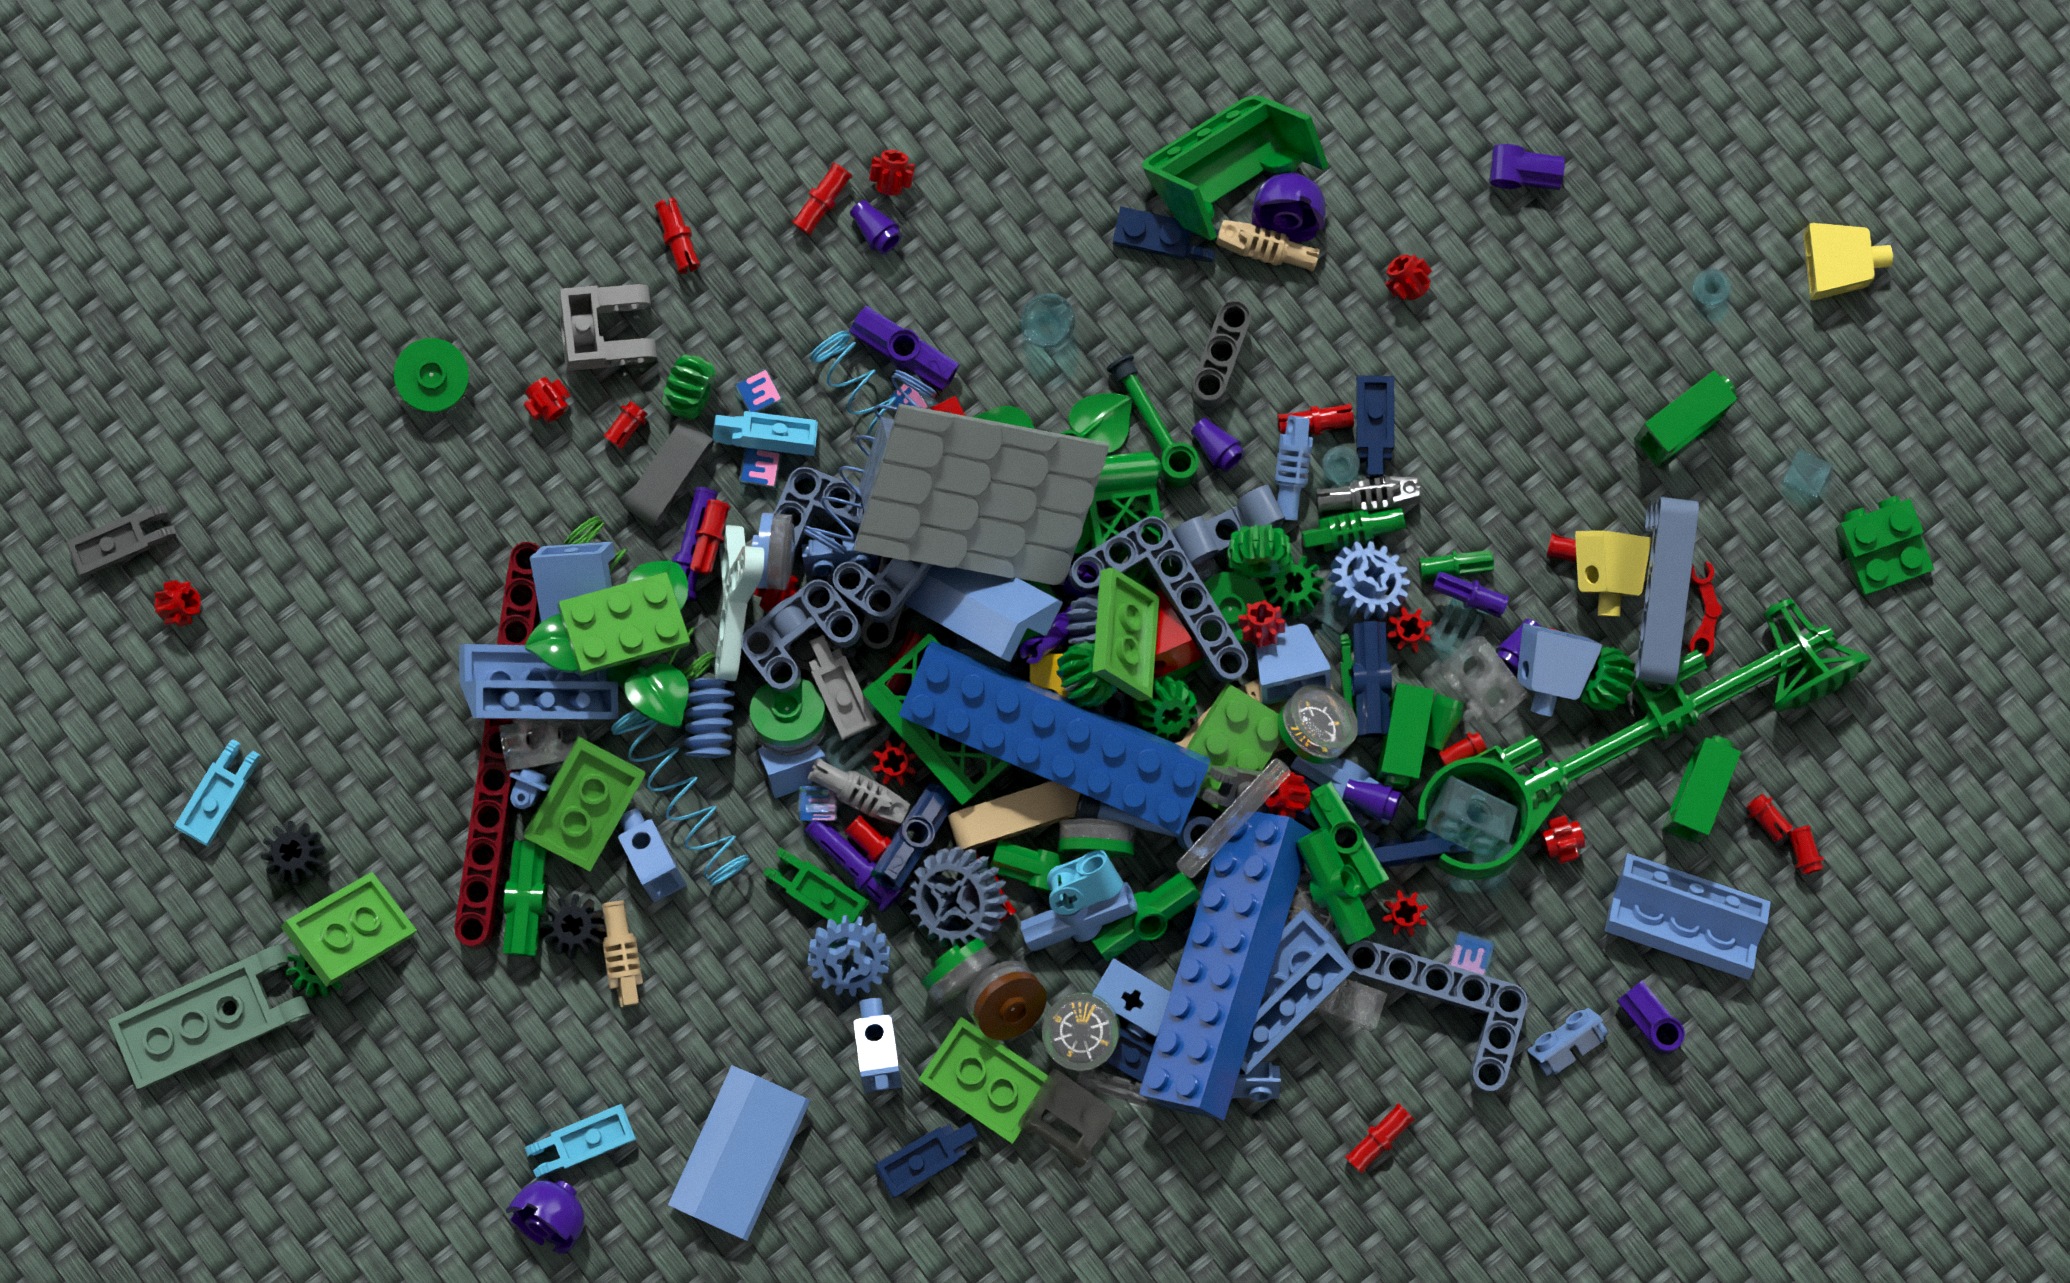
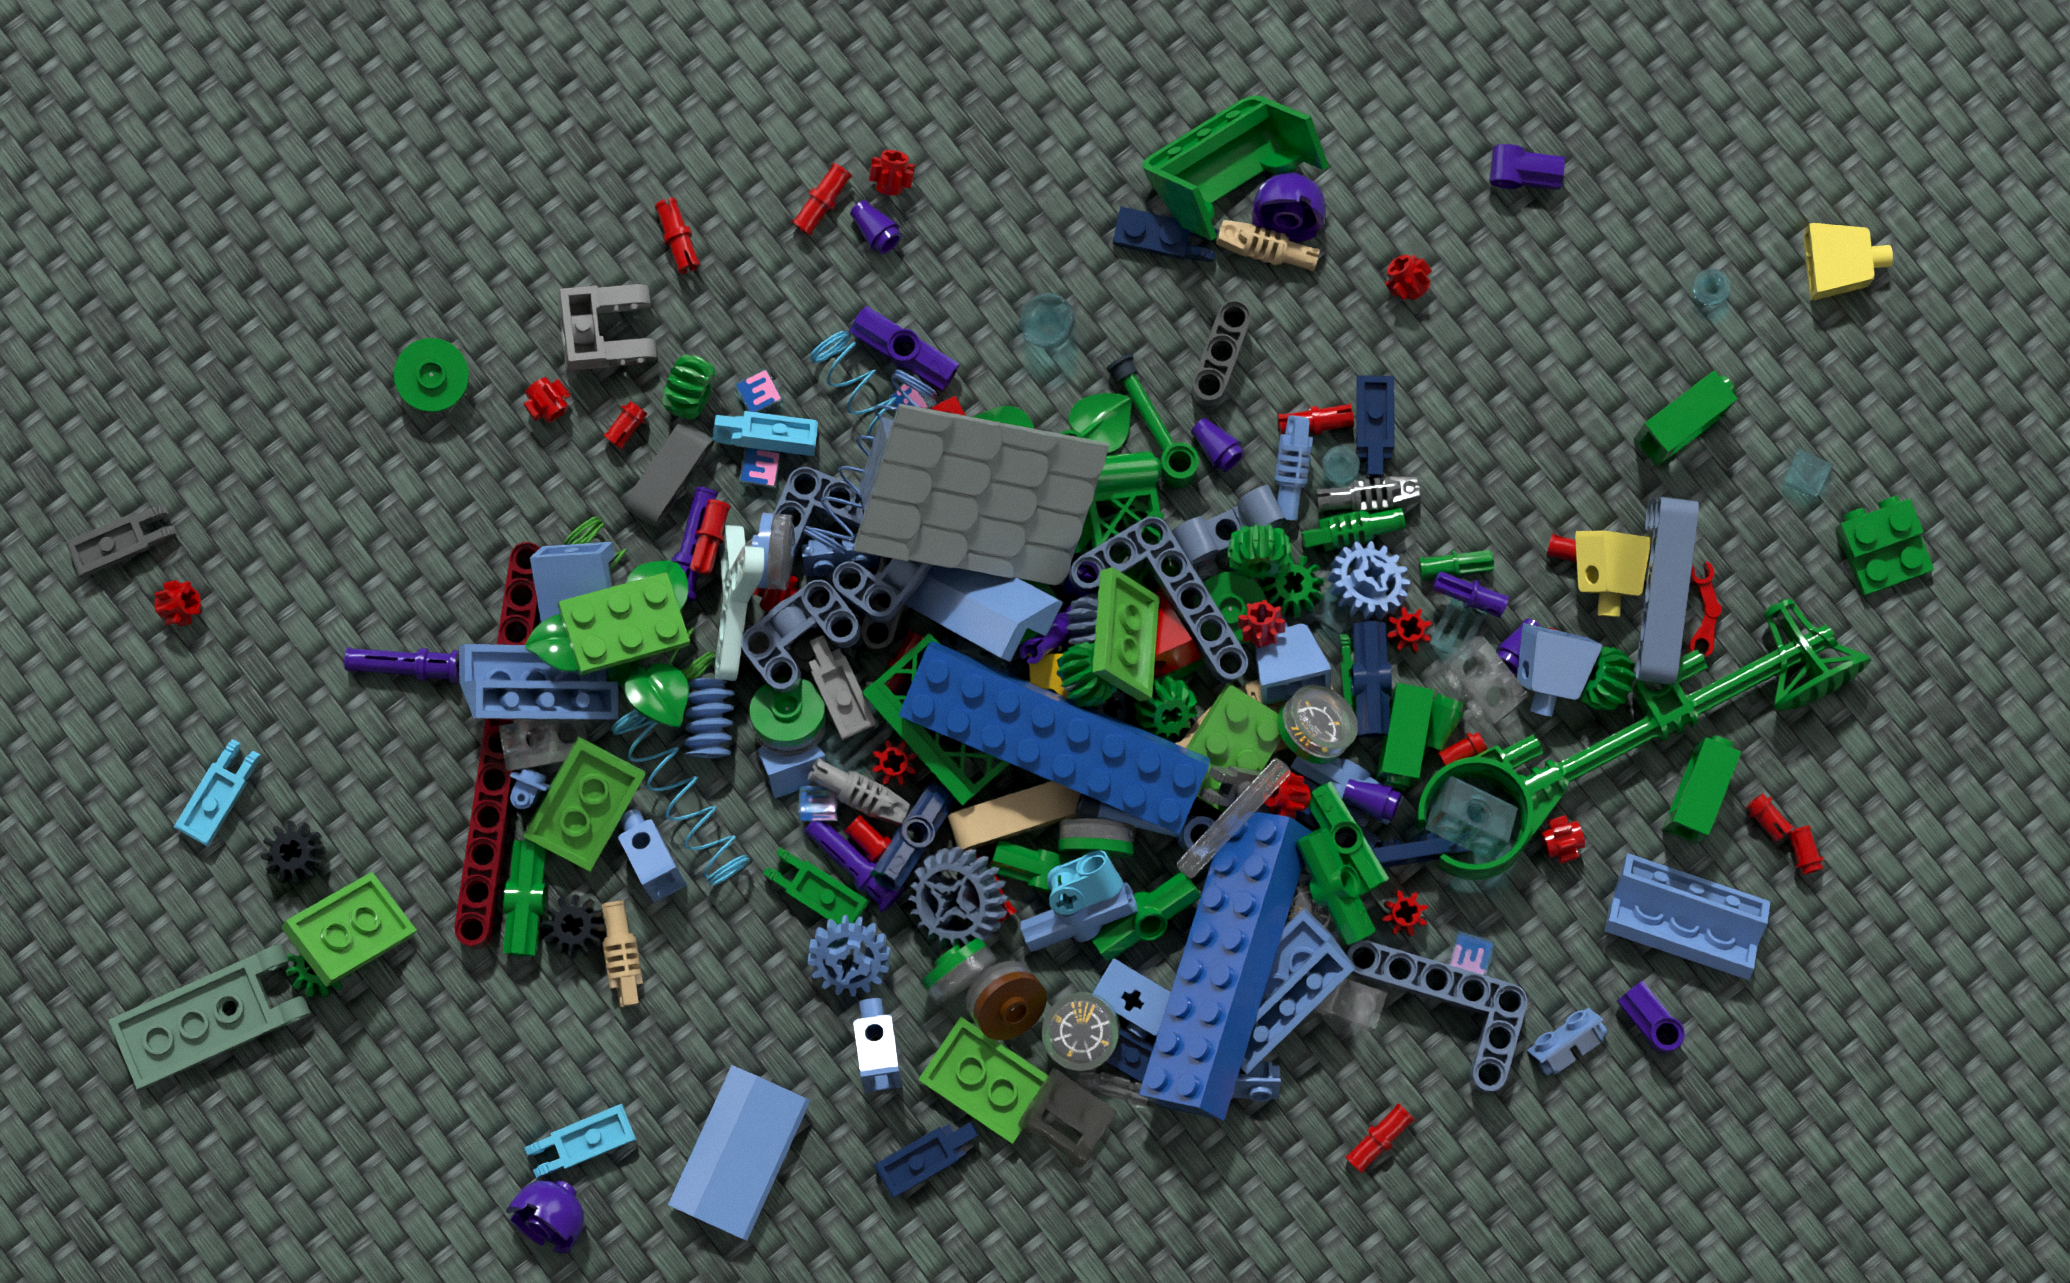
(420, 664): none -> dark purple pin

